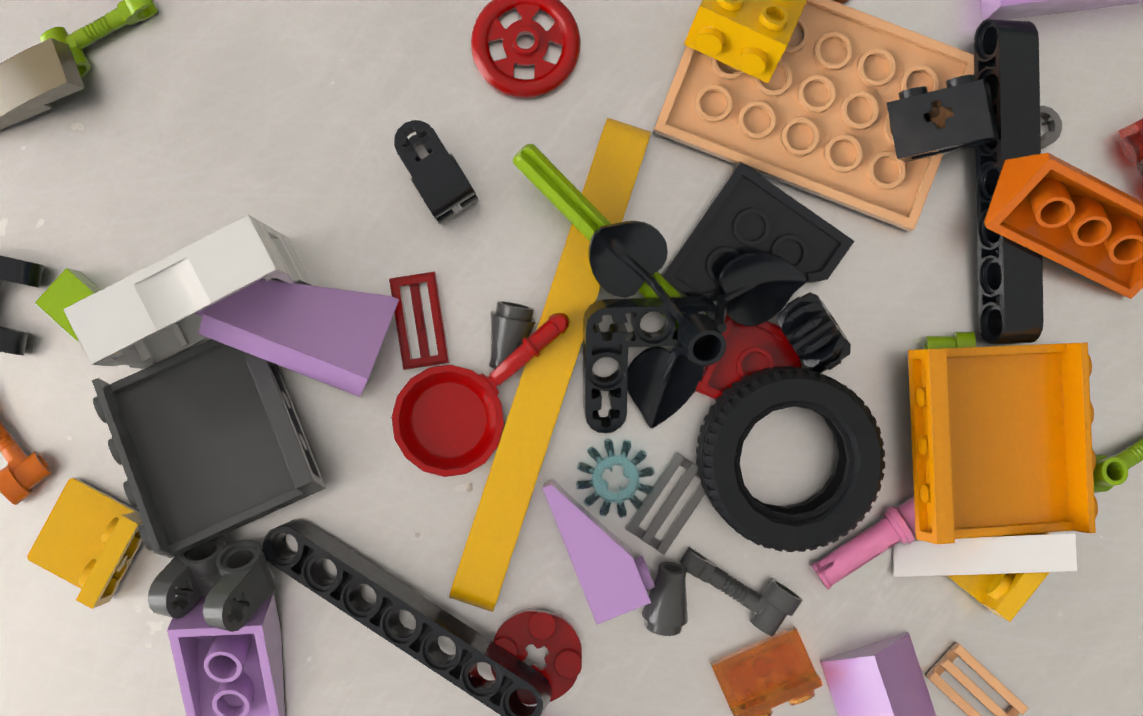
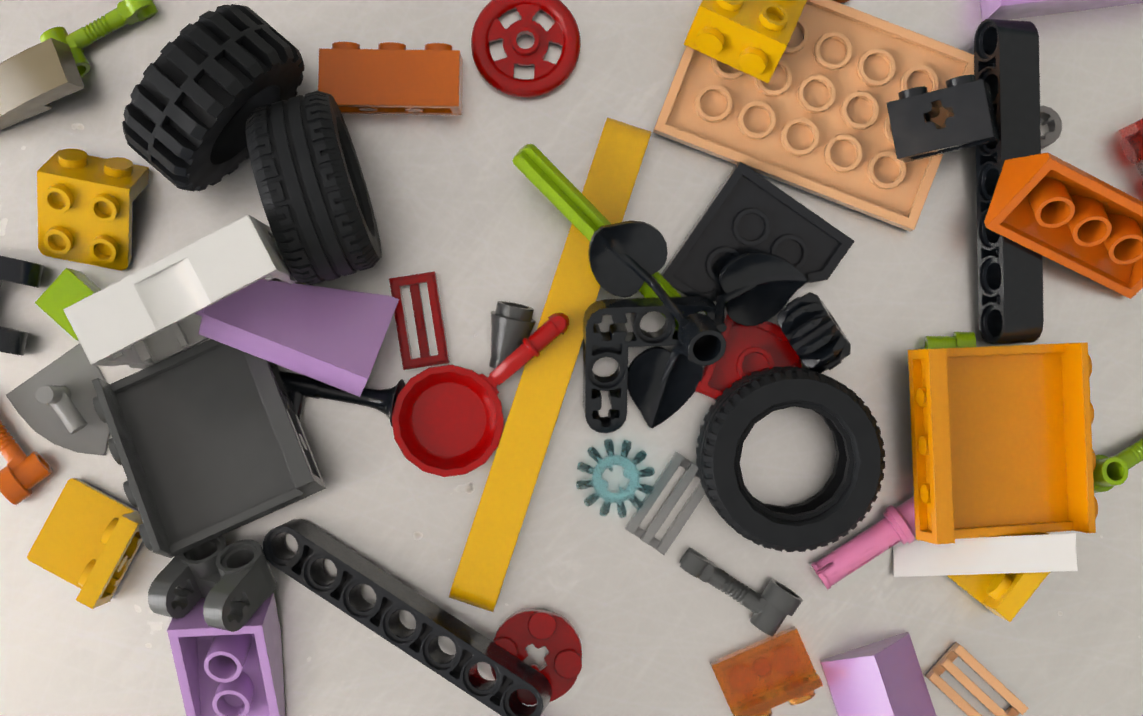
(61, 404): none -> light grey shield
(88, 208): none -> yellow bracket
(201, 91): none -> black tyre
(301, 386): none -> black piece
(312, 188): none -> black tyre
(393, 79): none -> orange brick
(435, 176): black piece -> none
(603, 563): lavender slope -> none
(668, 601): dark grey cone -> none

